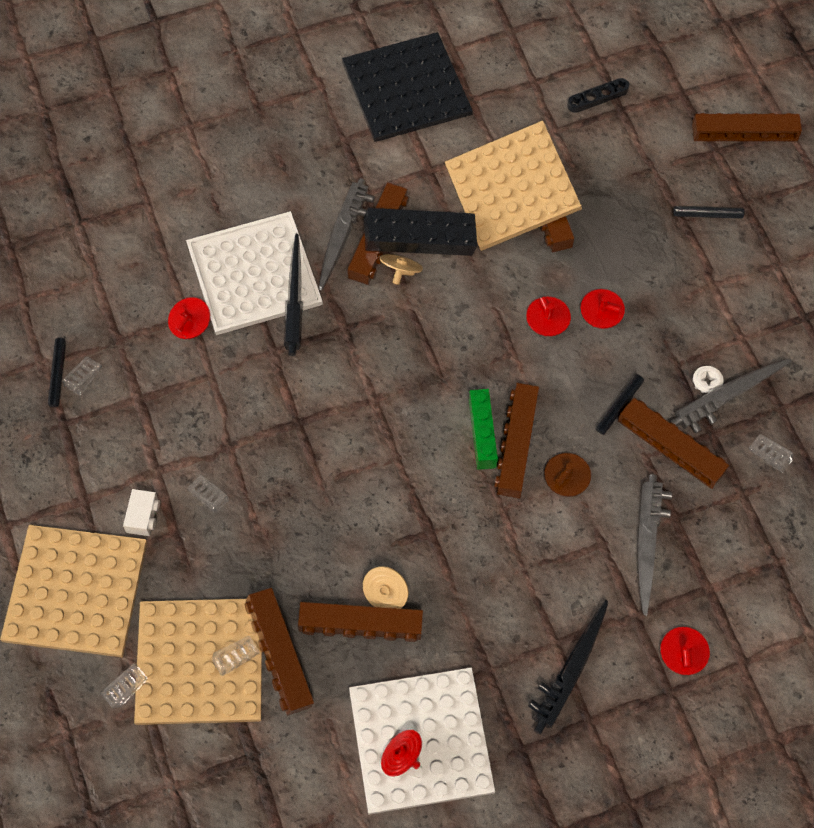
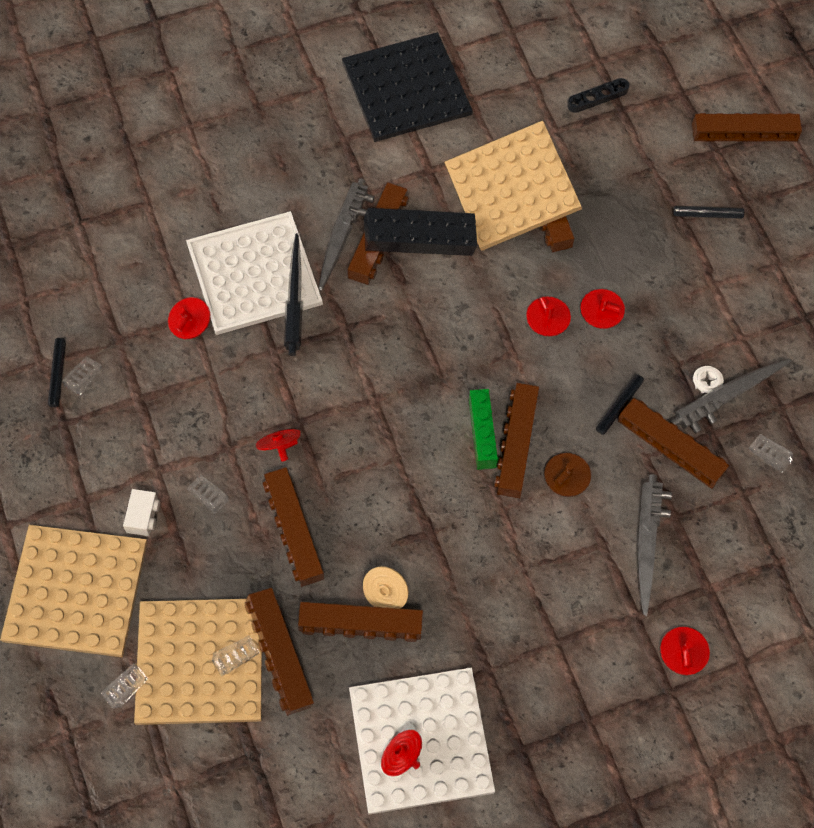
(279, 440): none -> red shield
(293, 526): none -> reddish brown brick
(402, 265): tan shield -> none
(565, 681): black piece -> none

